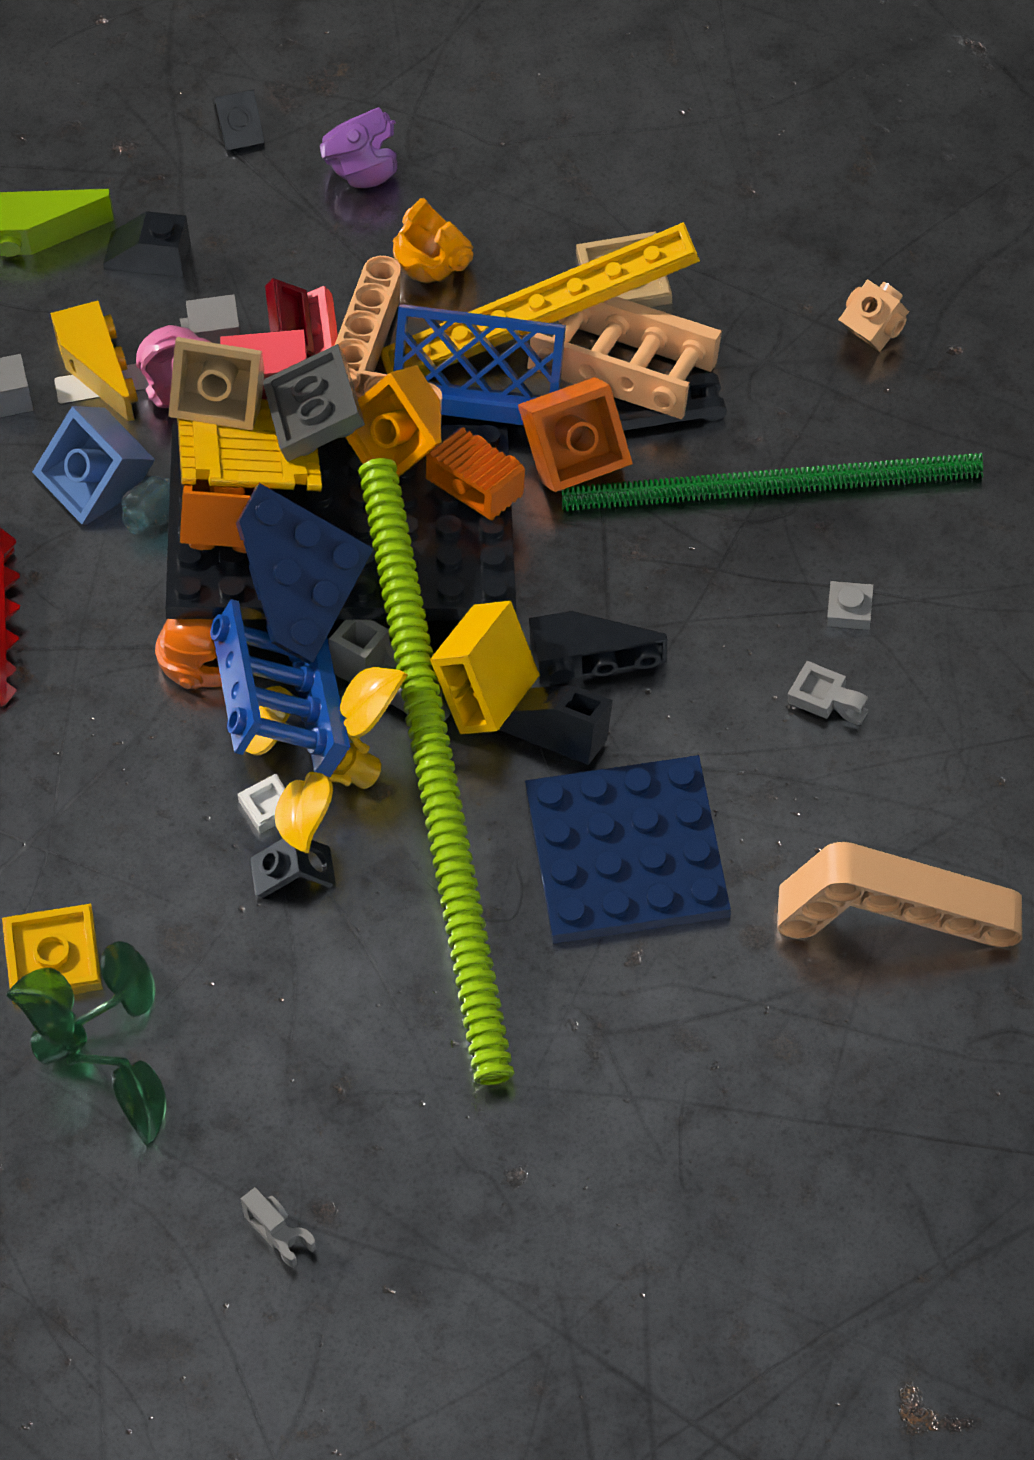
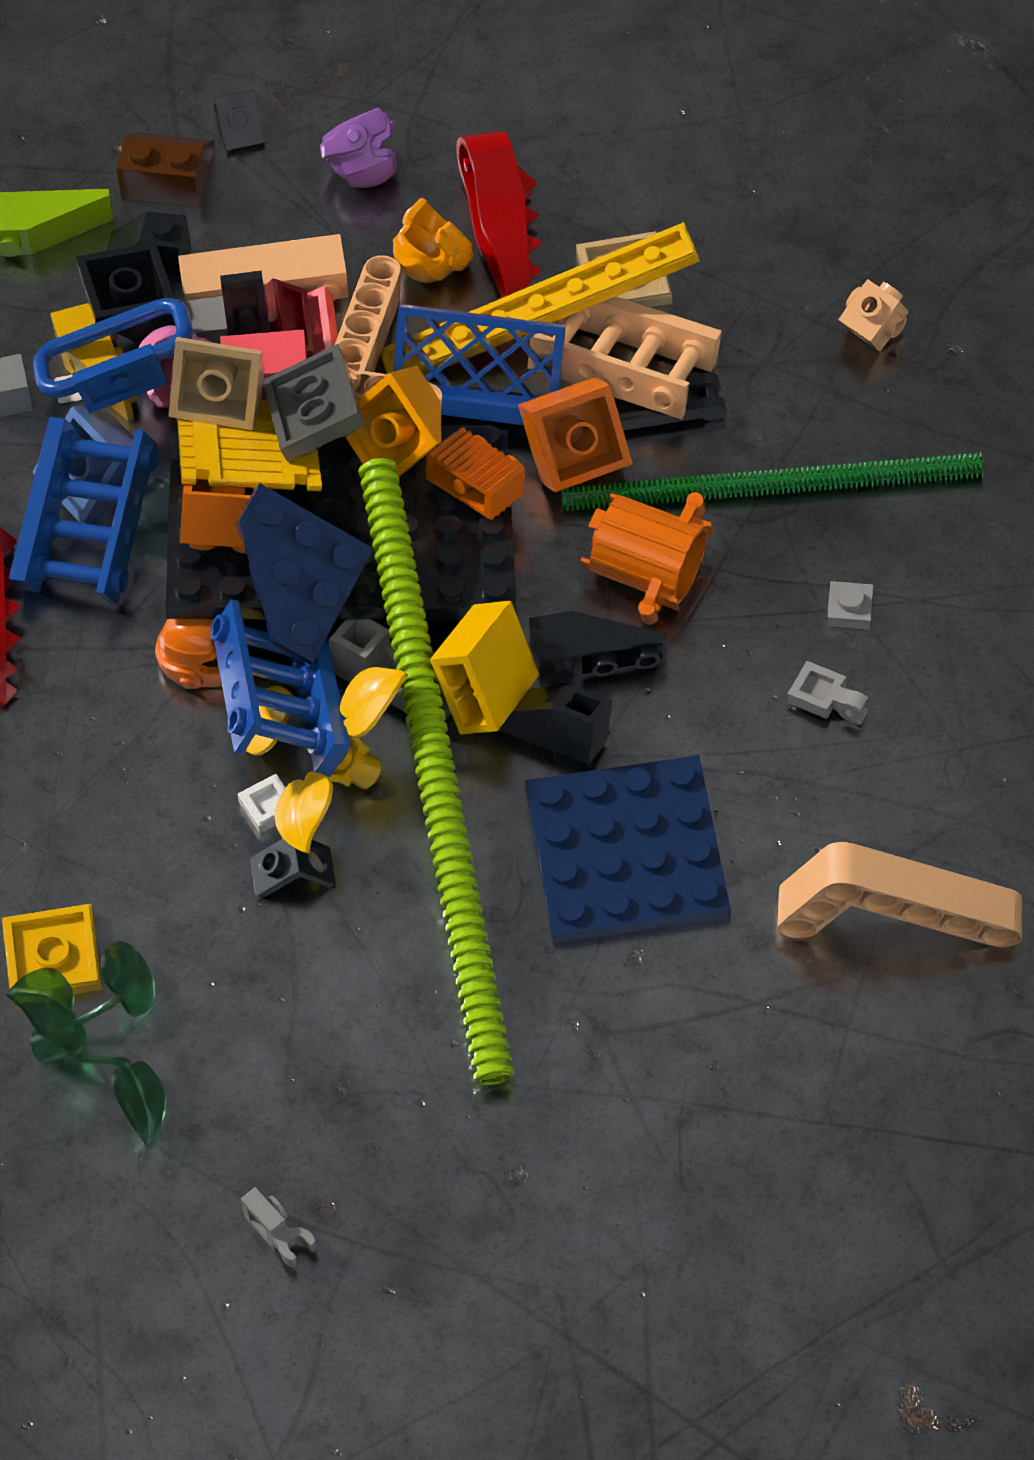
(53, 485): none -> blue fence
(119, 376): none -> blue bar
(125, 280): none -> black slope
(164, 168): none -> reddish brown slope
(244, 303): none -> black plate
(300, 262): none -> light nougat brick
(498, 208): none -> red animal
(649, 549): none -> orange container

